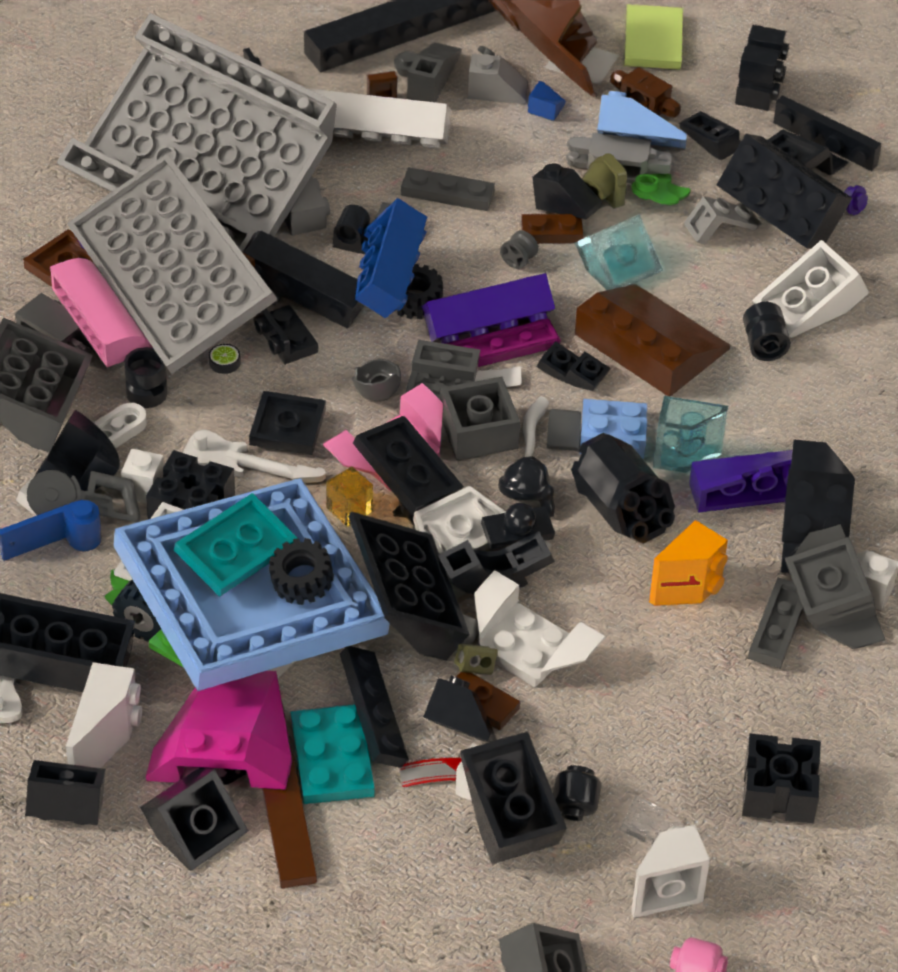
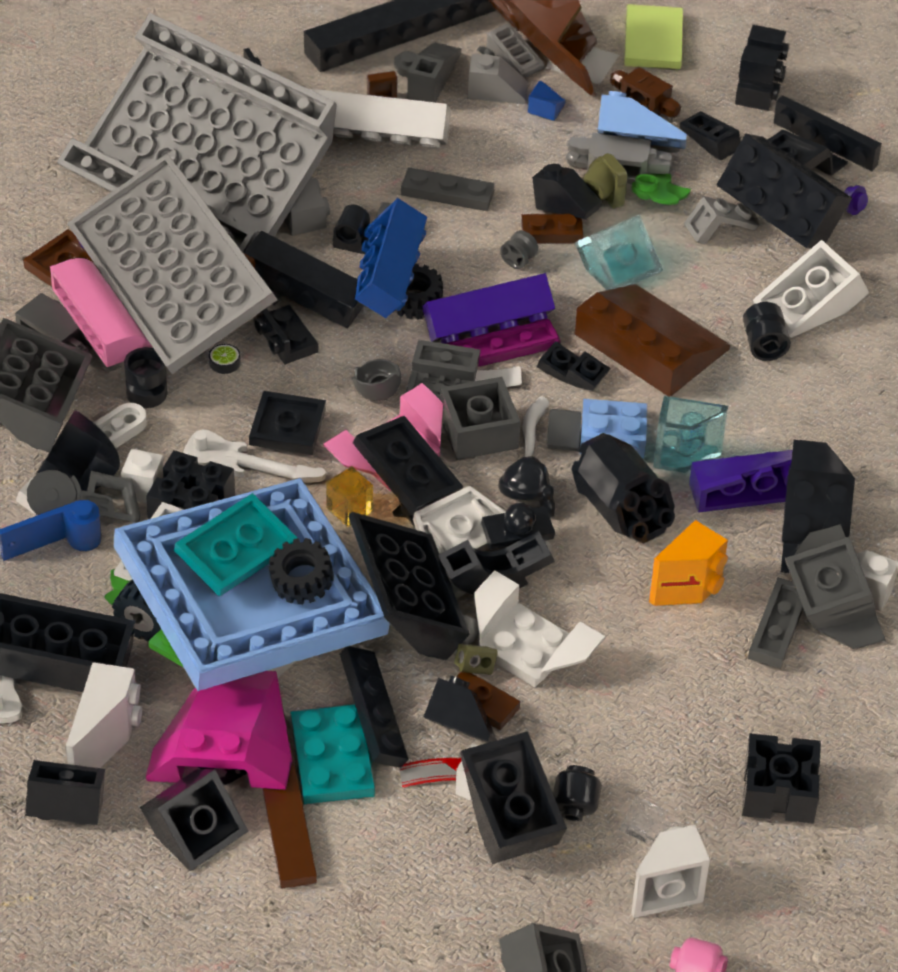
(507, 36): none -> light grey slope

